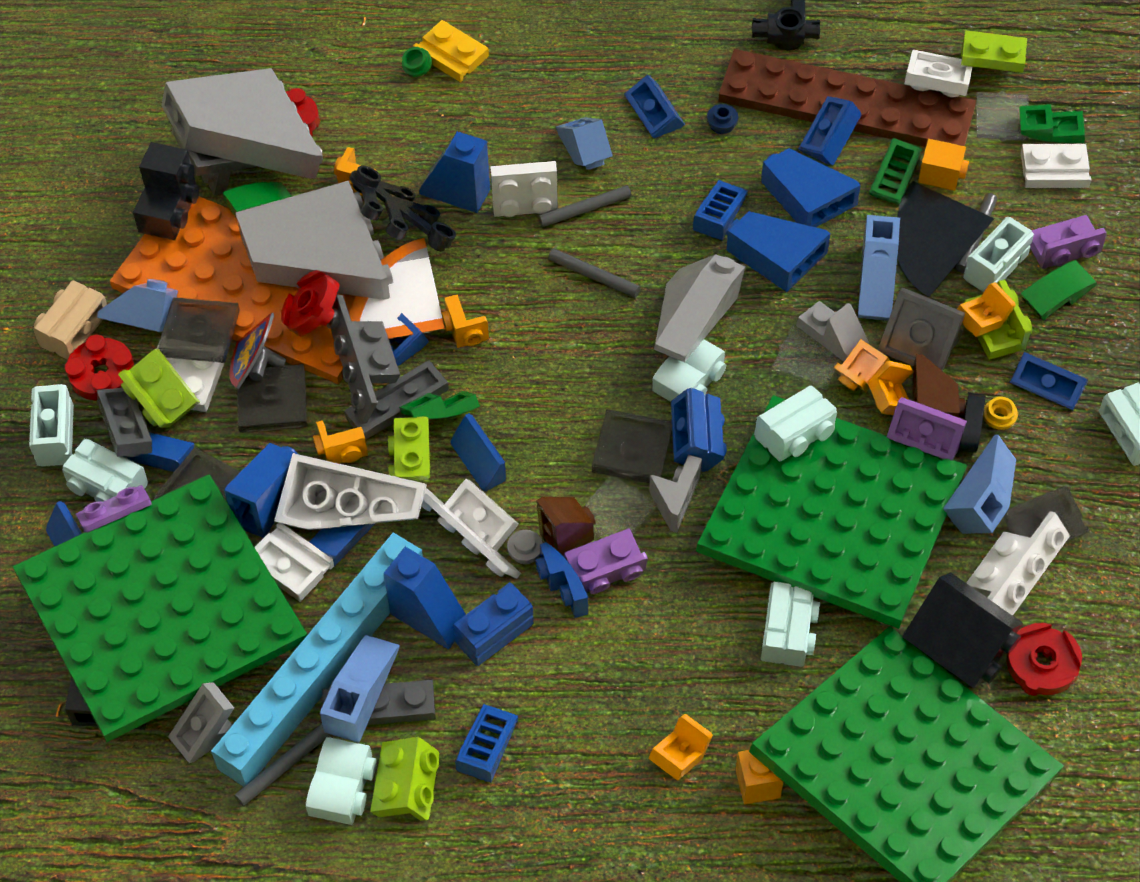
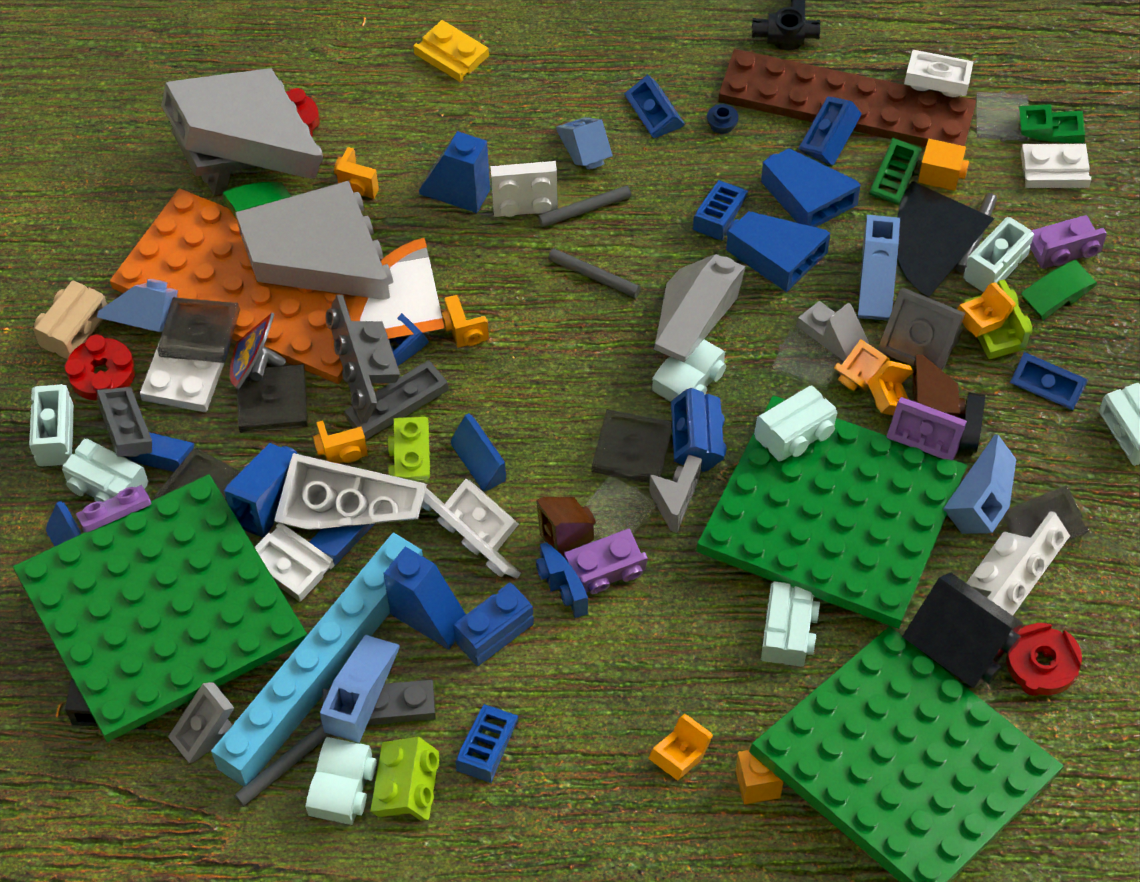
(158, 389): lime bracket -> none
(167, 191): black brick -> none
(310, 304): red plate -> none
(369, 183): black plant -> none
(416, 62): green plate -> none
(434, 407): green slope -> none
(524, 546): light grey plate -> none
(994, 51): lime bracket -> none
(1003, 406): yellow plate -> none

